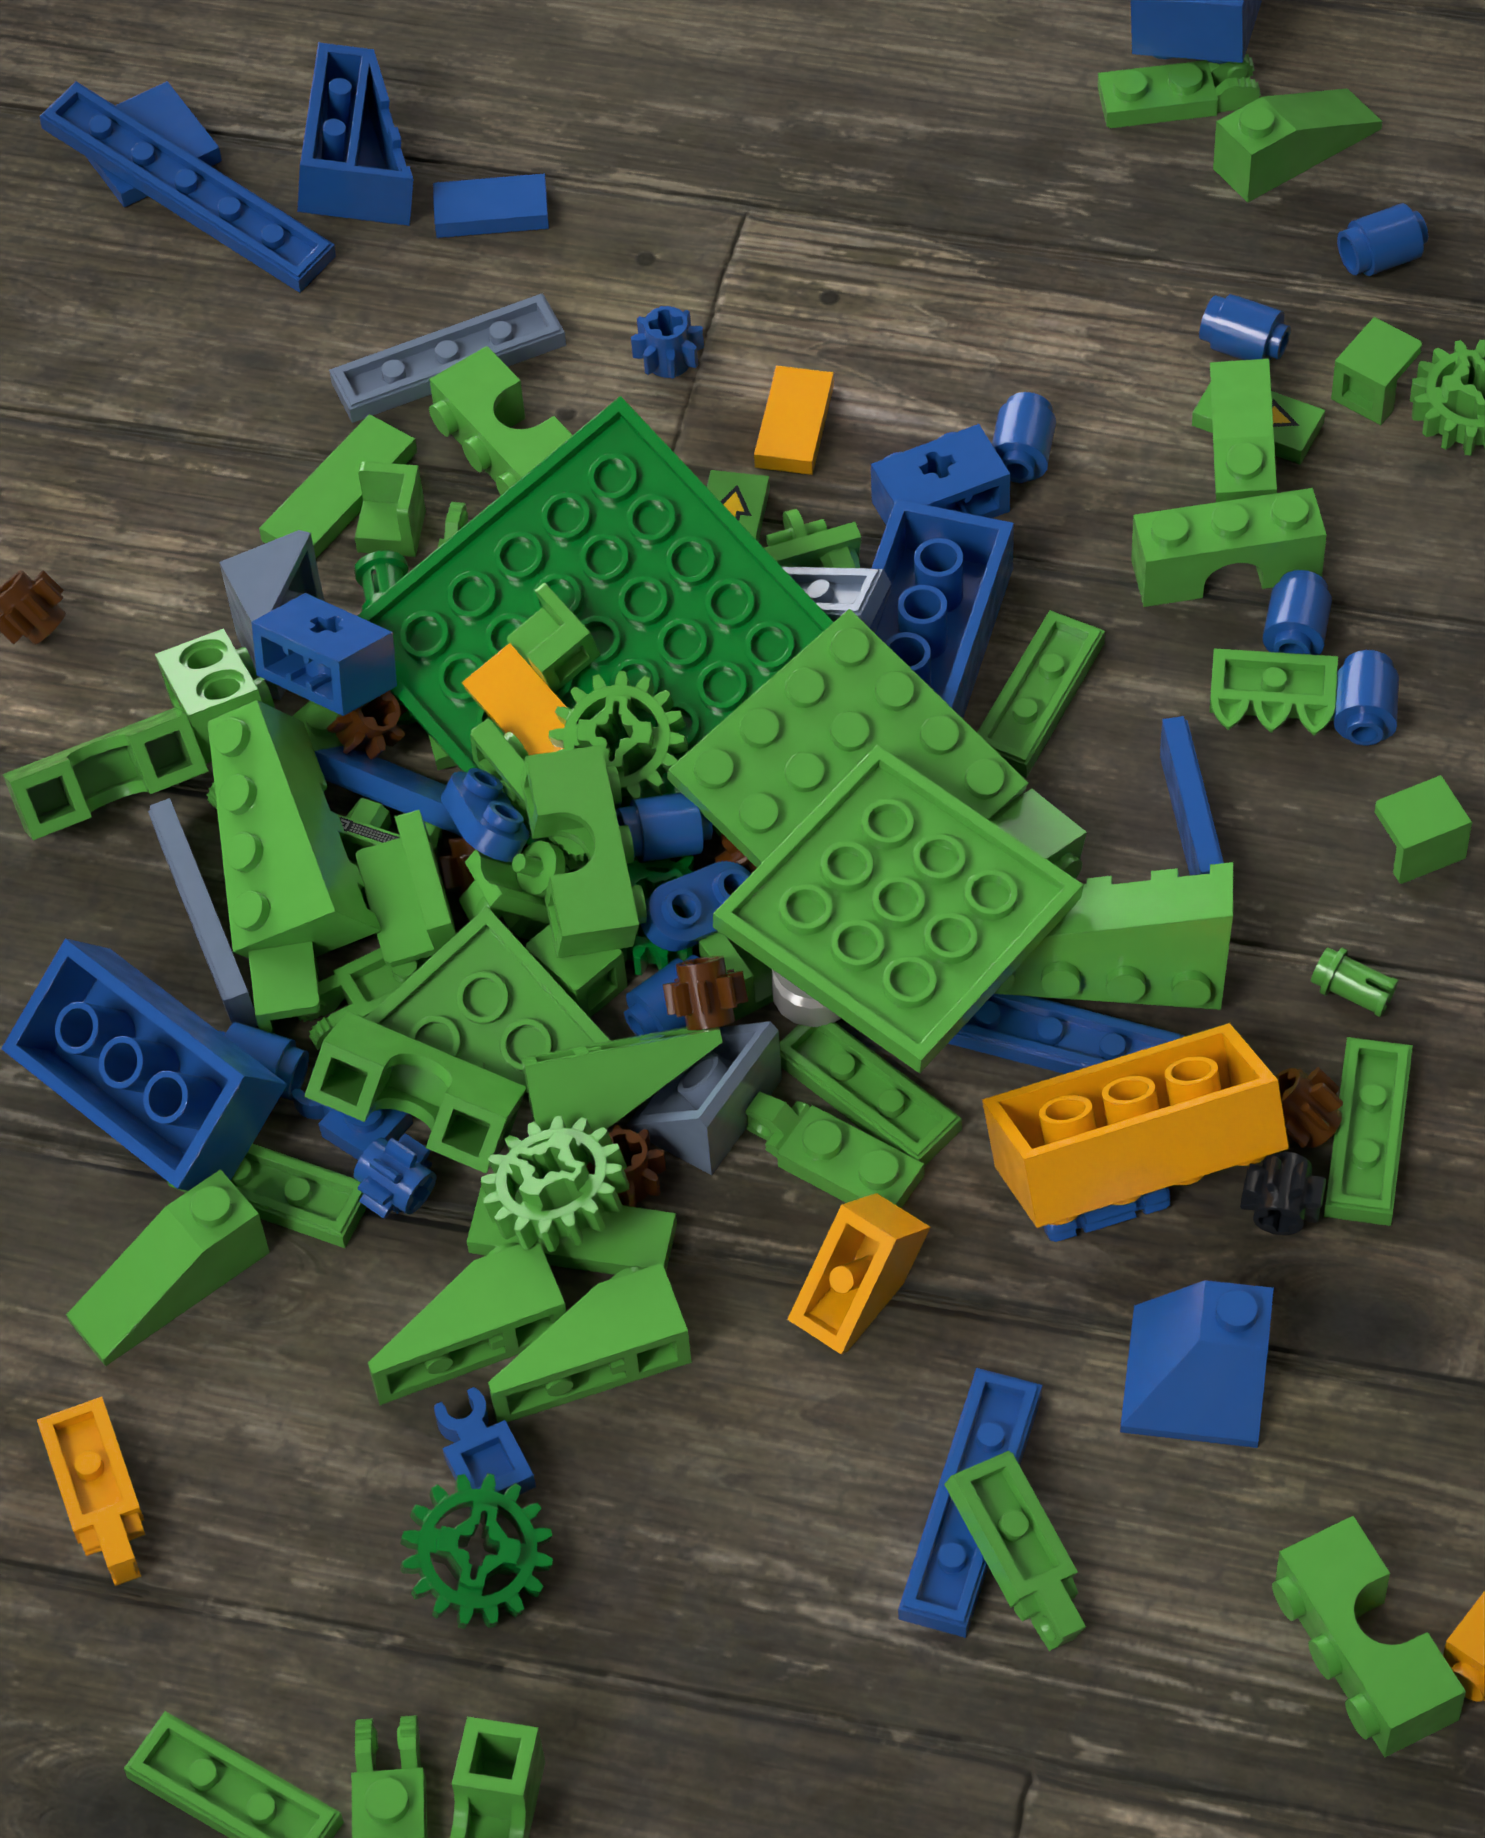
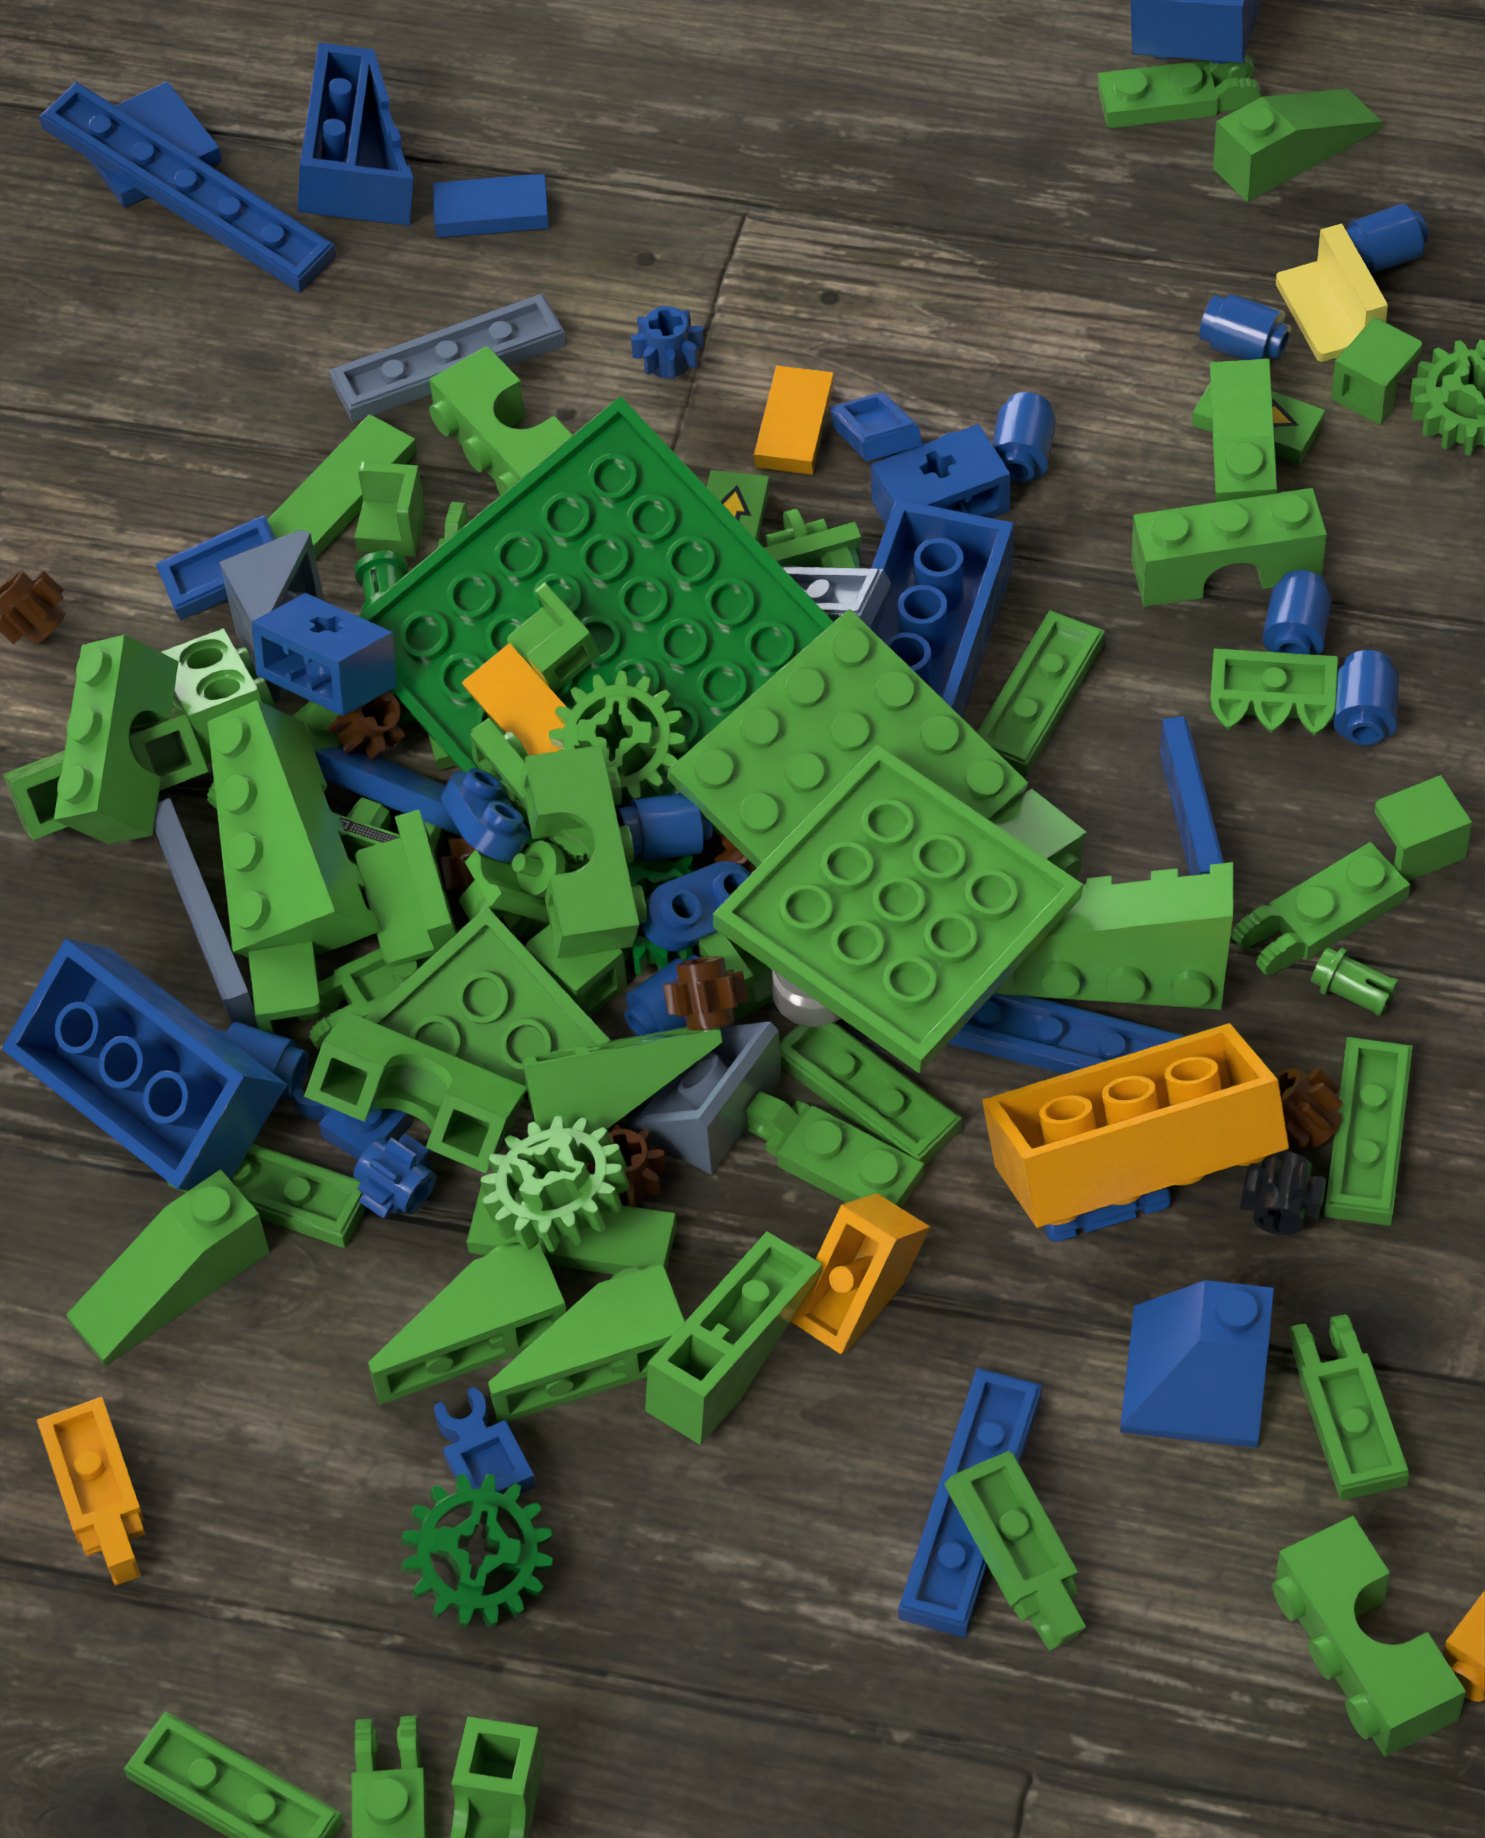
(100, 781): none -> bright green arch
(195, 574): none -> blue tile
(728, 1338): none -> bright green slope
(875, 426): none -> blue tile
(1323, 909): none -> bright green hinge
(1333, 295): none -> light yellow panel
(1349, 1413): none -> bright green hinge

